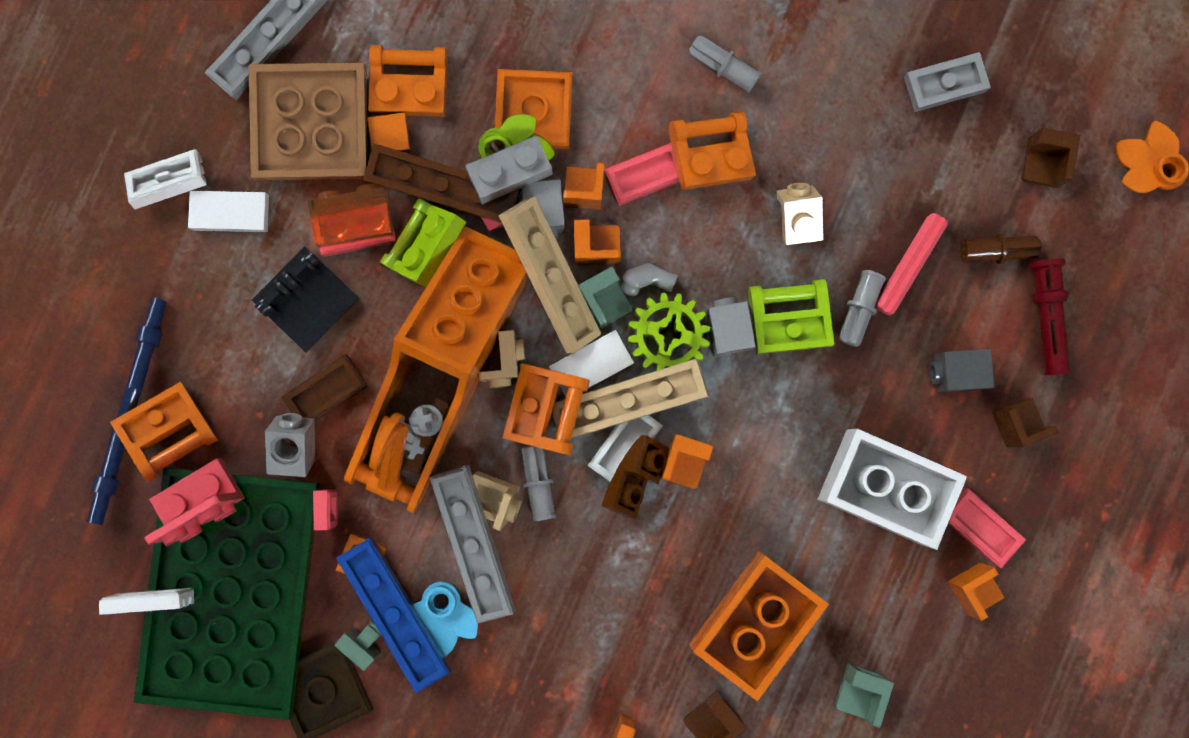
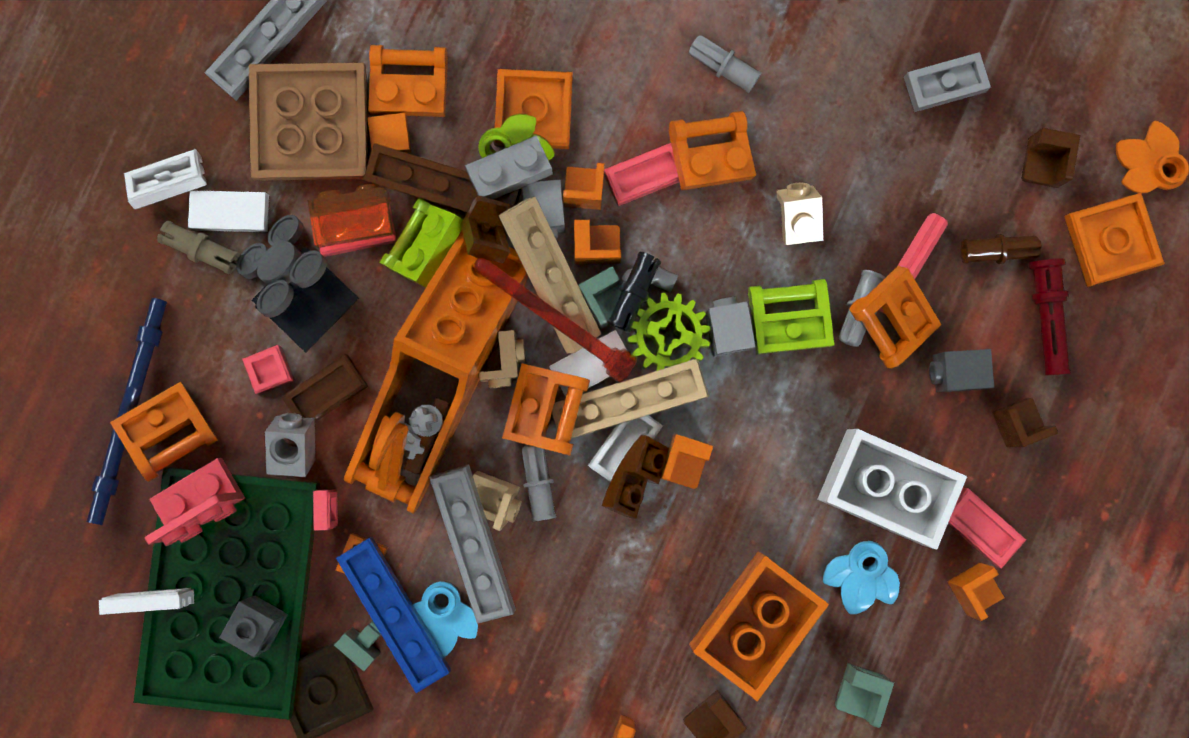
(198, 247): none -> dark tan pin
(253, 626): none -> dark grey brick
(268, 369): none -> coral tile
(280, 266): none -> dark grey piece
(484, 230): none -> reddish brown bracket
(617, 362): none -> clear red piece
(634, 291): none -> black pin
(861, 583): none -> medium azure plate
(906, 310): none -> orange plate
(1114, 239): none -> orange tile

